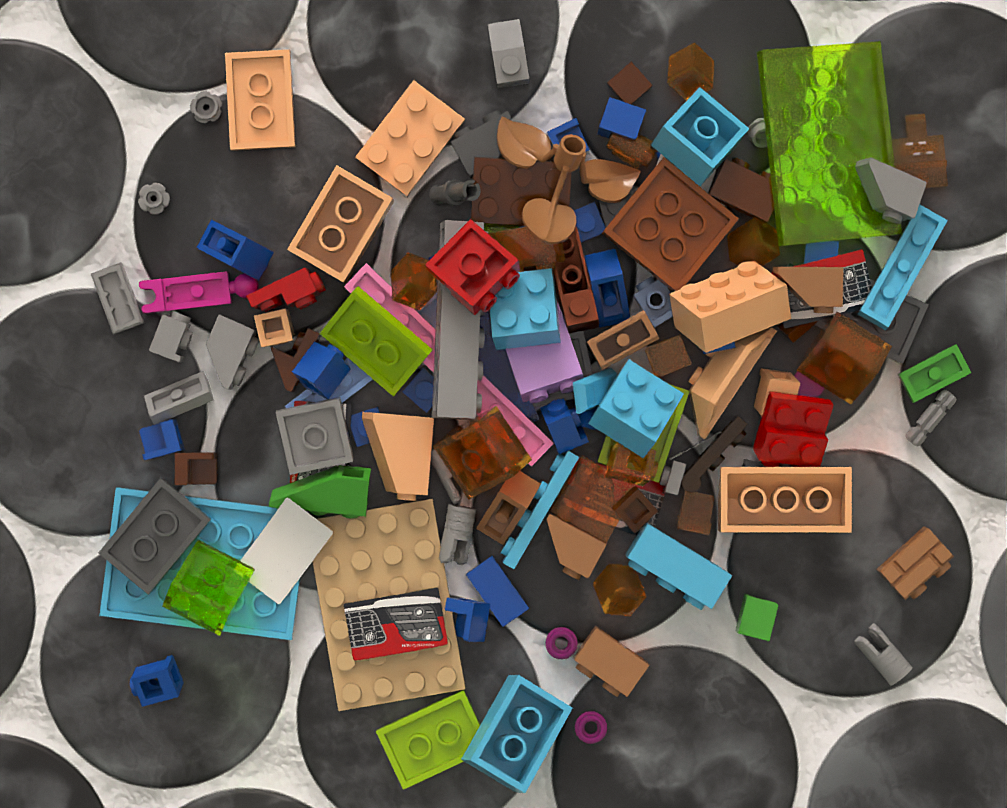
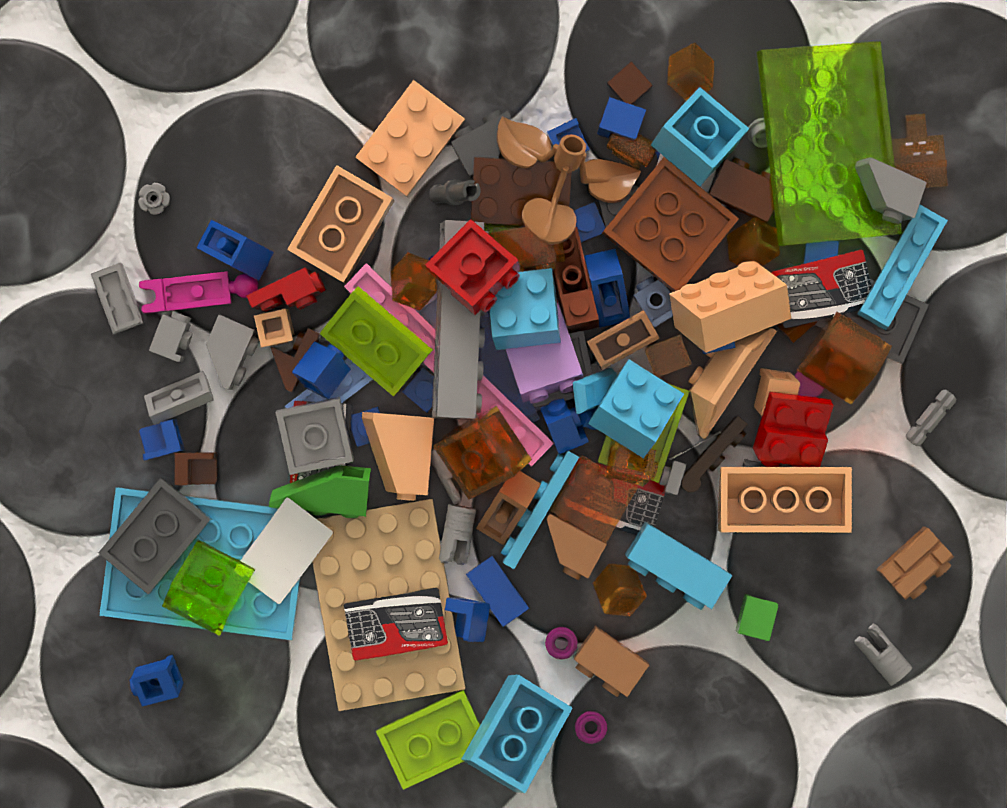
(202, 99): light grey plate -> none
(260, 100): light nougat plate -> none
(508, 53): light grey slope -> none
(634, 509): reddish brown plate -> none
(695, 512): clear orange panel -> none
(814, 286): medium nougat slope -> none
(934, 373): bright green plate -> none

